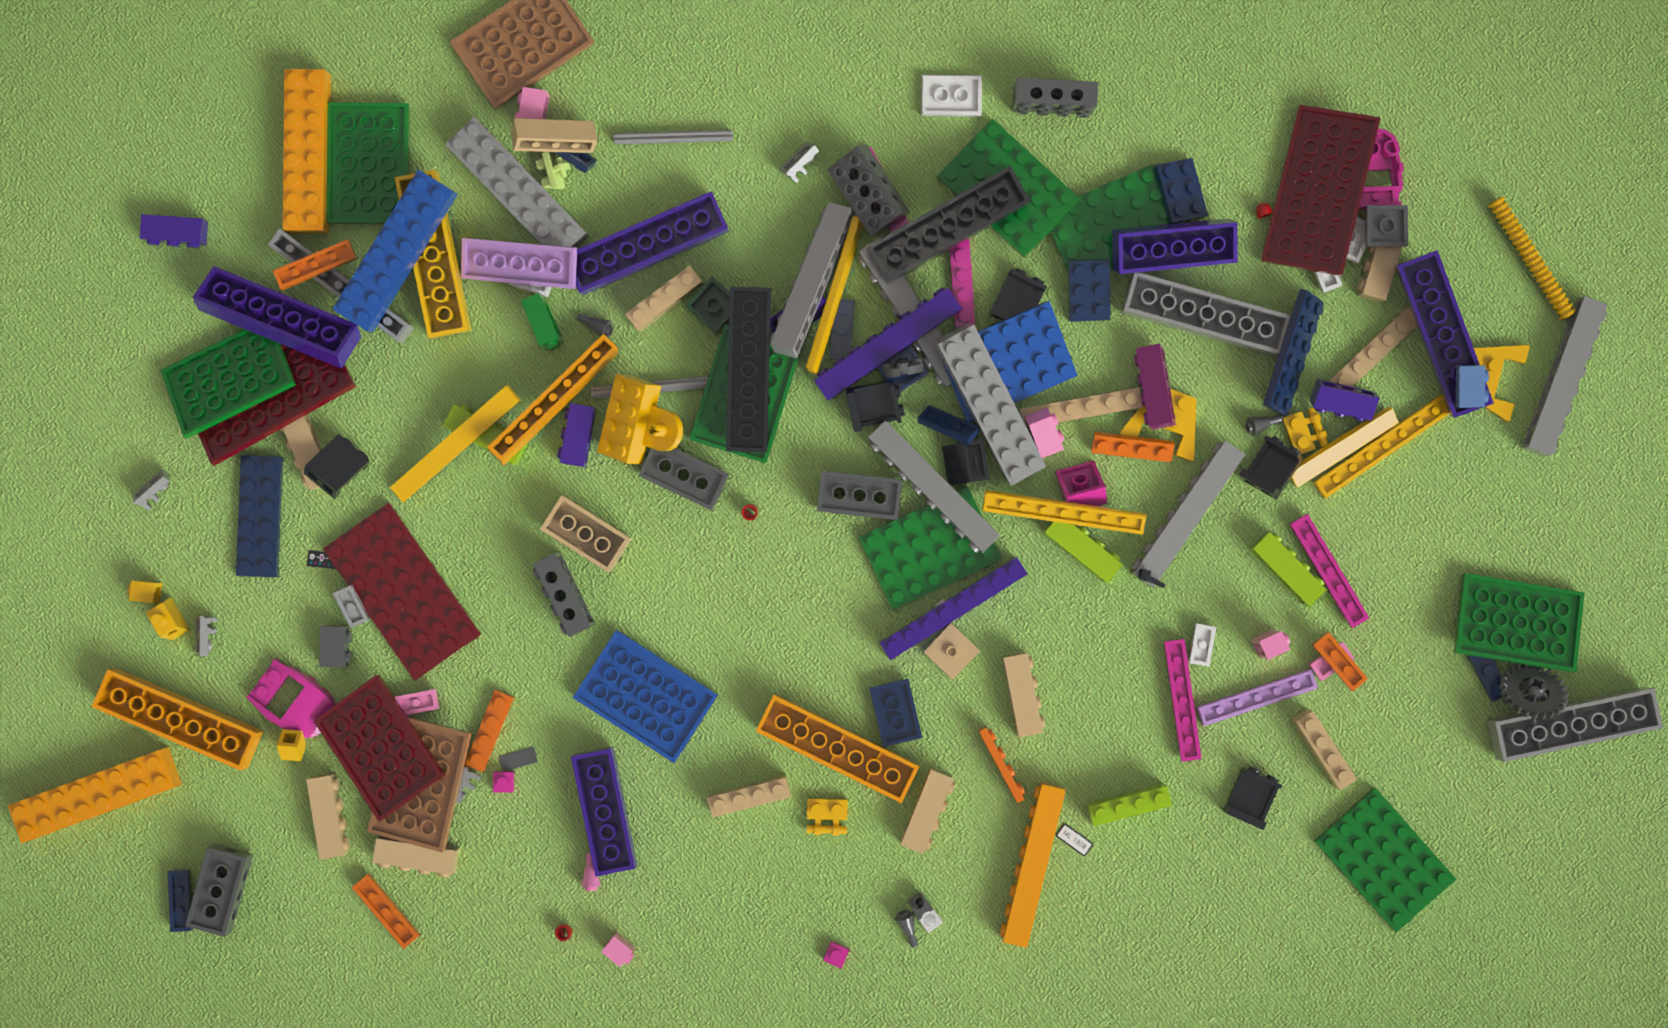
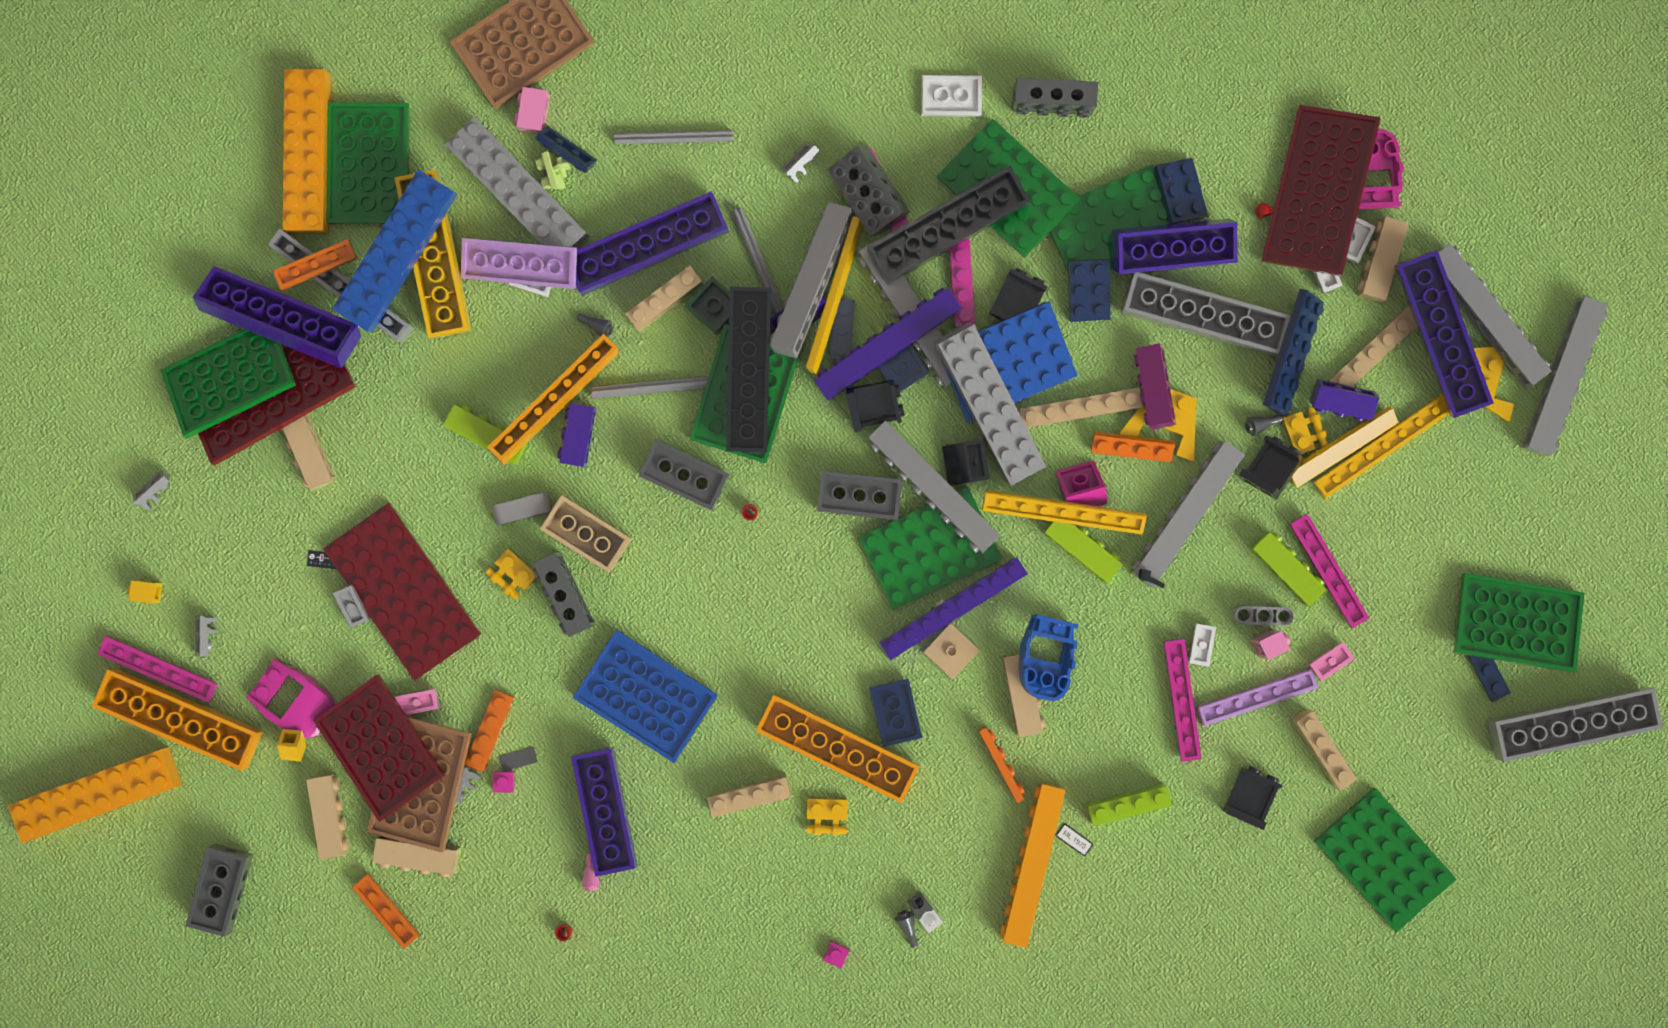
(157, 669): none -> dark pink plate
(166, 619): yellow torso -> none
(173, 230): dark purple brick -> none
(179, 899): dark blue plate -> none
(259, 516): dark blue plate -> none
(335, 646): dark grey brick -> none
(336, 465): black panel -> none
(455, 443): yellow tile -> none
(516, 569): none -> yellow plate
(521, 508): none -> light grey beam
(542, 322): green window -> none
(553, 135): tan brick -> none
(618, 950): bright pink brick -> none
(637, 422): yellow brick -> none
(757, 258): none -> light grey axle
(903, 366): dark grey plate -> none
(926, 811): tan brick -> none
(948, 424): dark blue plate -> none
(1044, 432): bright pink brick -> none
(1044, 678): none -> blue slope
(1271, 618): none -> light grey beam
(1339, 661): orange plate -> none
(1386, 226): dark grey plate -> none
(1471, 386): medium blue brick -> none
(1492, 320): none -> light grey brick
(1532, 258): yellow piece -> none
(1534, 690): dark grey gear -> none

